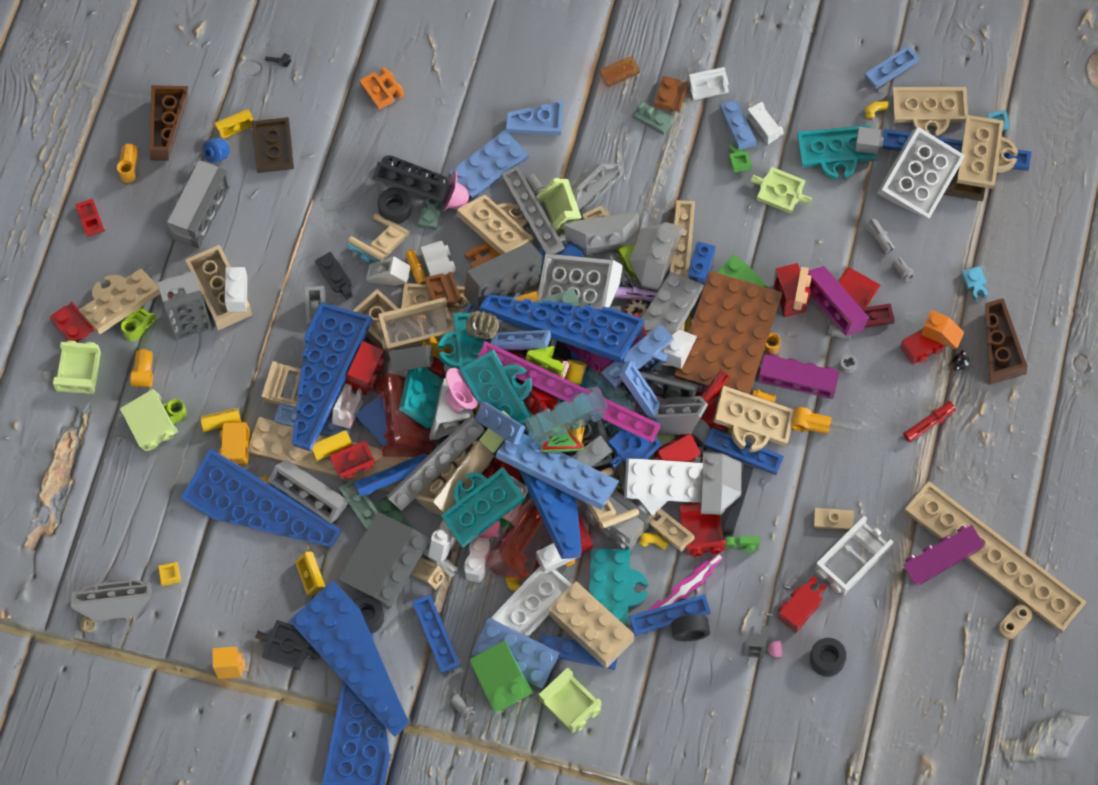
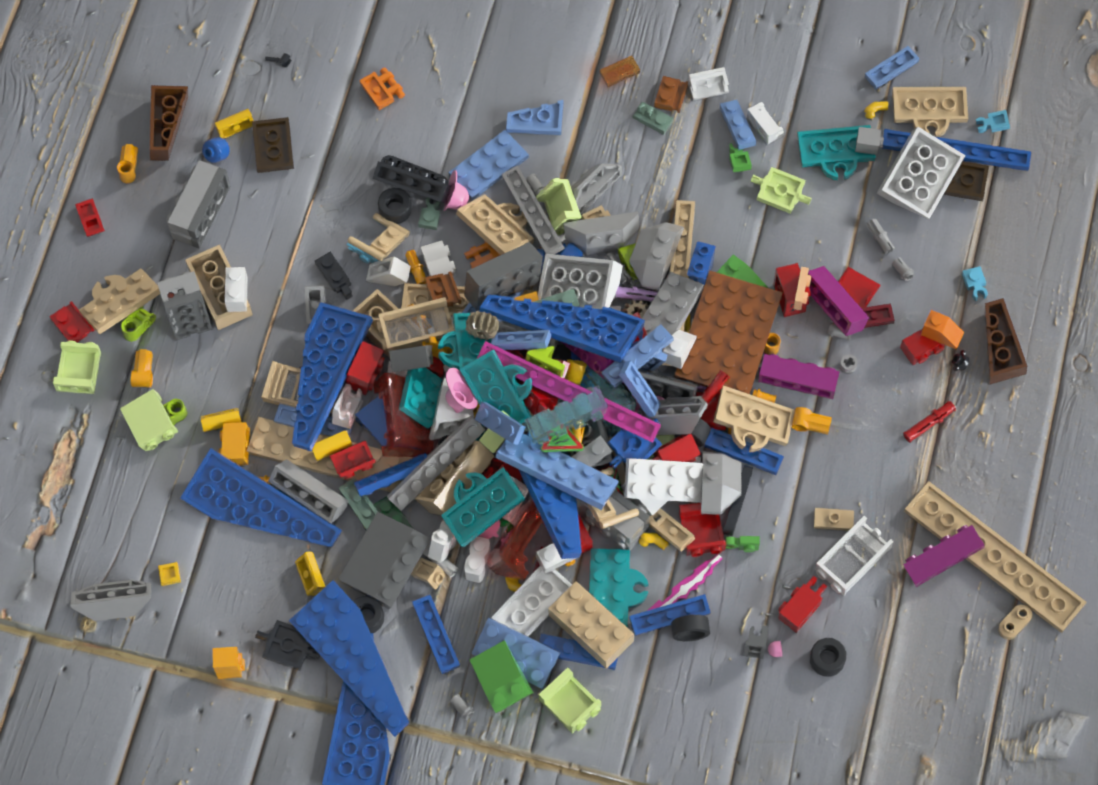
(984, 152): tan plate -> none

